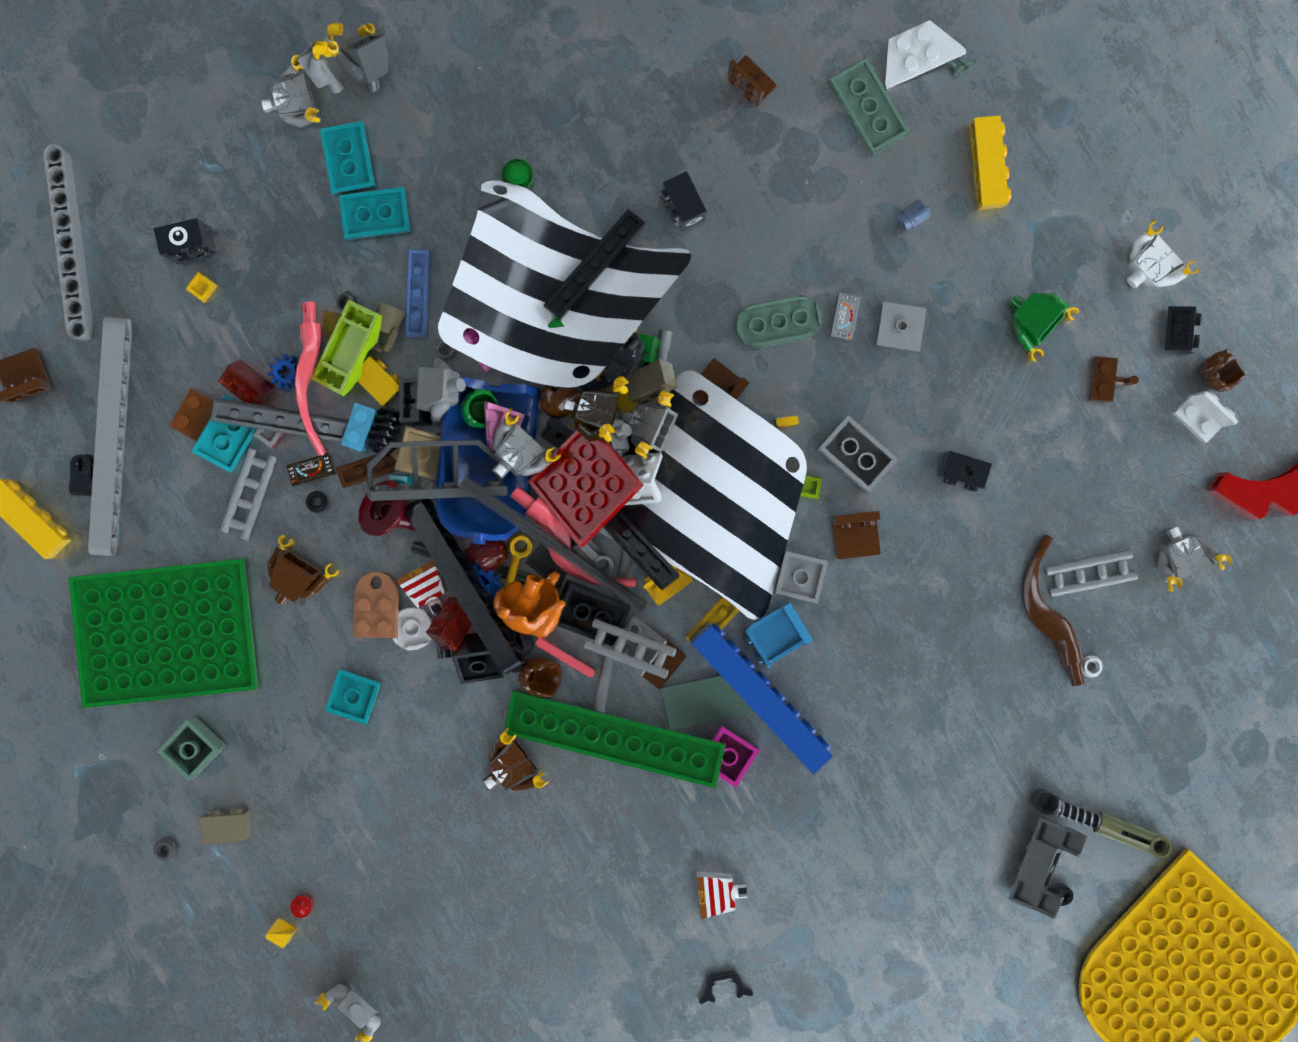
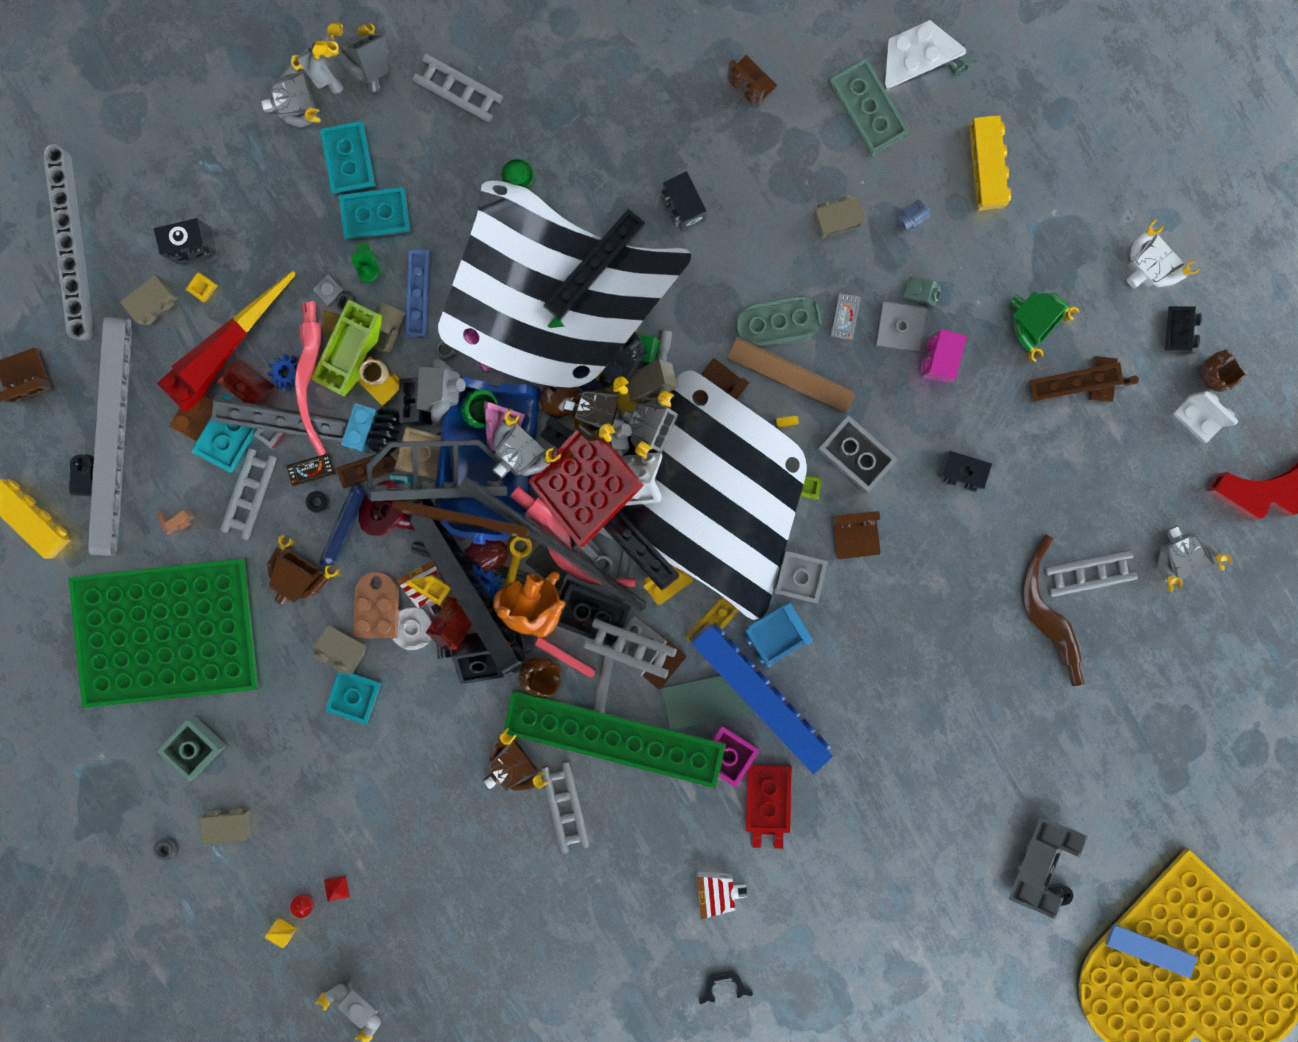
(149, 300): none -> dark tan brick
(179, 521): none -> nougat plate
(200, 366): none -> red plate
(328, 290): none -> light grey plate
(336, 888): none -> red slope
(339, 650): none -> dark tan brick
(343, 525): none -> dark blue piece
(363, 372): none -> tan piece
(366, 263): none -> green hips
(430, 587): none -> yellow tile
(453, 75): none -> light grey bar
(461, 518): none -> reddish brown tile
(576, 815): none -> light grey bar
(768, 803): none -> red tile
(791, 375): none -> medium nougat tile
(839, 217): none -> dark tan brick
(922, 291): none -> sand green bracket
(943, 356): none -> dark pink brick
(1076, 382): none -> reddish brown plate
(1096, 669): white plate -> none
(1104, 824): piece -> none
(1151, 950): none -> medium blue tile

